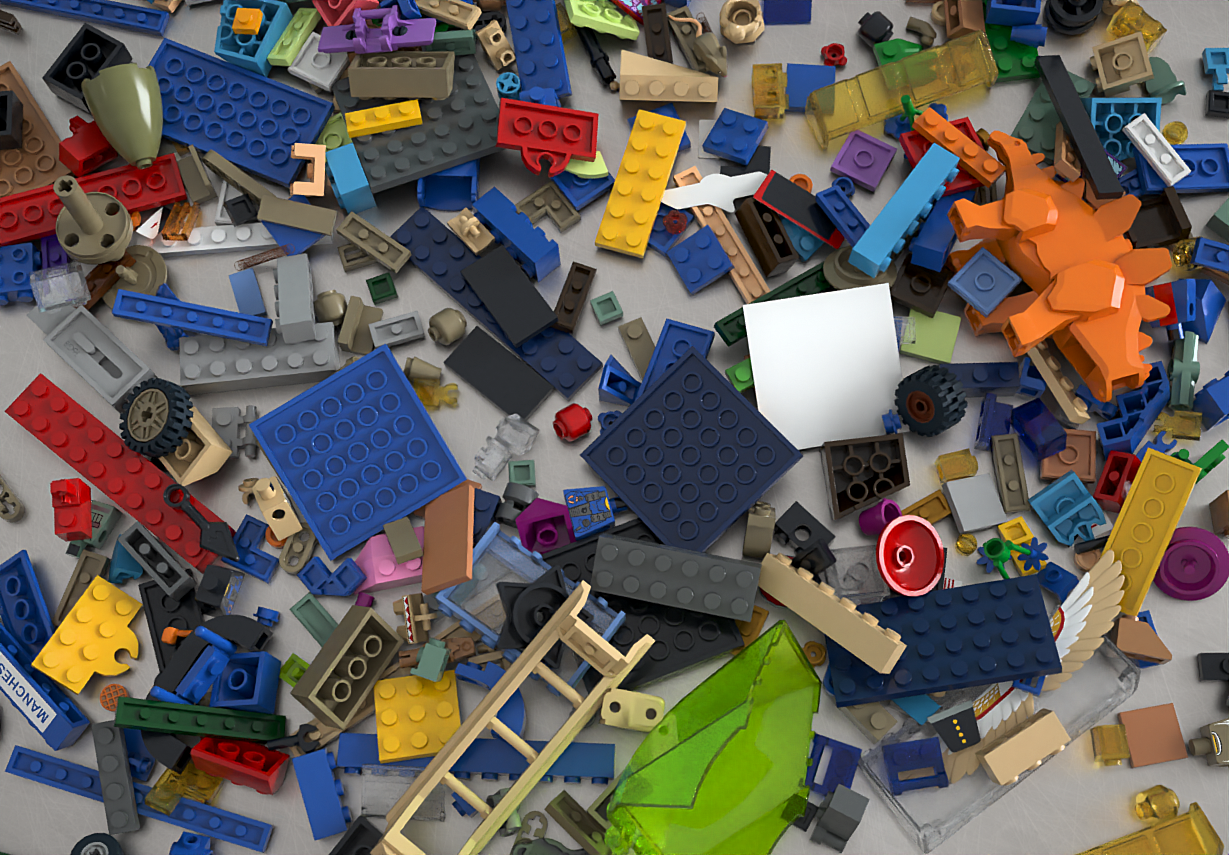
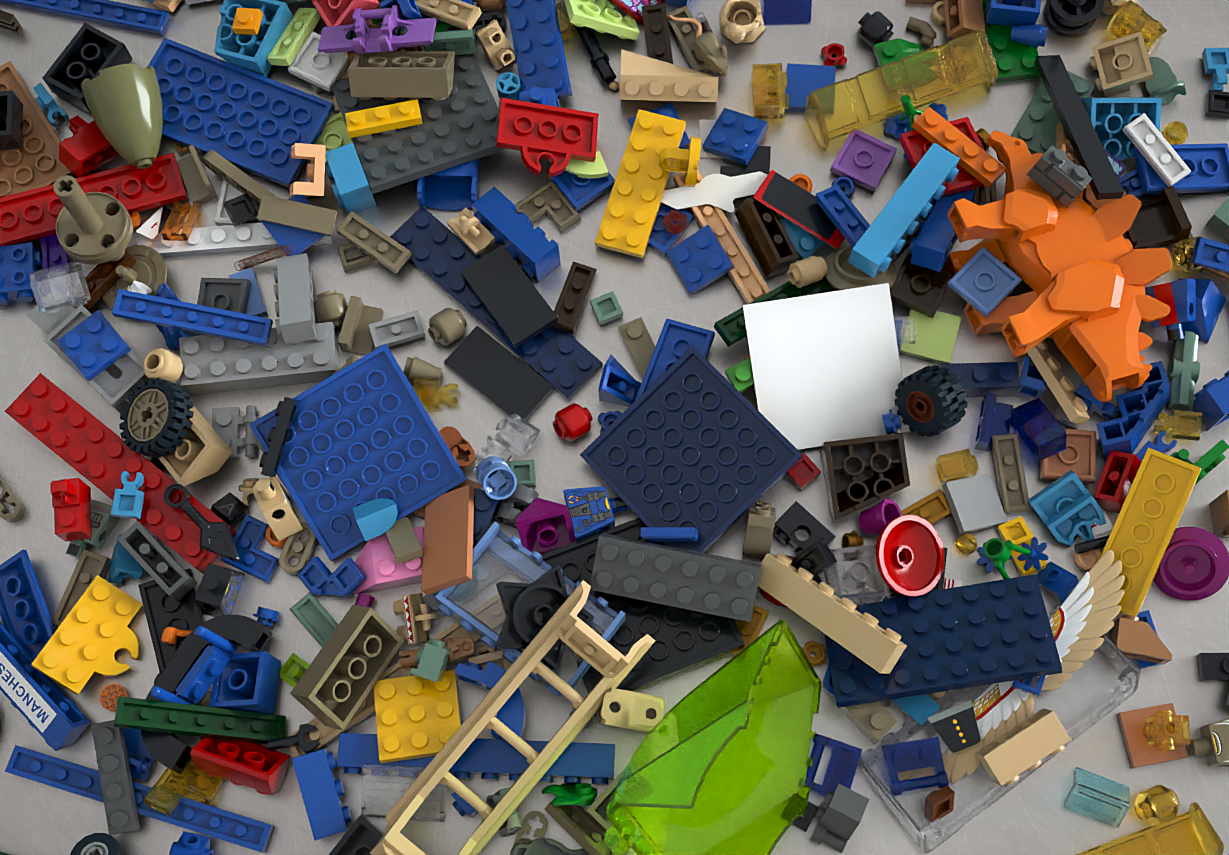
(47, 102): none -> dark azure plate
(93, 345): none -> blue plate
(129, 500): none -> dark azure plate
(139, 288): none -> white plate
(163, 365): none -> tan head
(224, 293): none -> dark grey tile
(230, 509): none -> black tile
(278, 436): none -> black plate
(375, 517): none -> dark azure brick
(381, 288): dark green tile -> none
(459, 447): none -> dark orange piece
(496, 478): none -> medium blue wheel
(572, 794): none -> green plate
(669, 534): none -> blue tile
(685, 161): none -> yellow tile
(803, 472): none -> red plate
(807, 271): none -> tan brick
(852, 540): none -> pearl gold plate
(939, 803): none -> reddish brown plate
(1059, 176): none -> dark grey brick
(1098, 797): none -> clear light blue panel
(1110, 744): clear yellow brick -> none
(1167, 730): none -> clear yellow brick

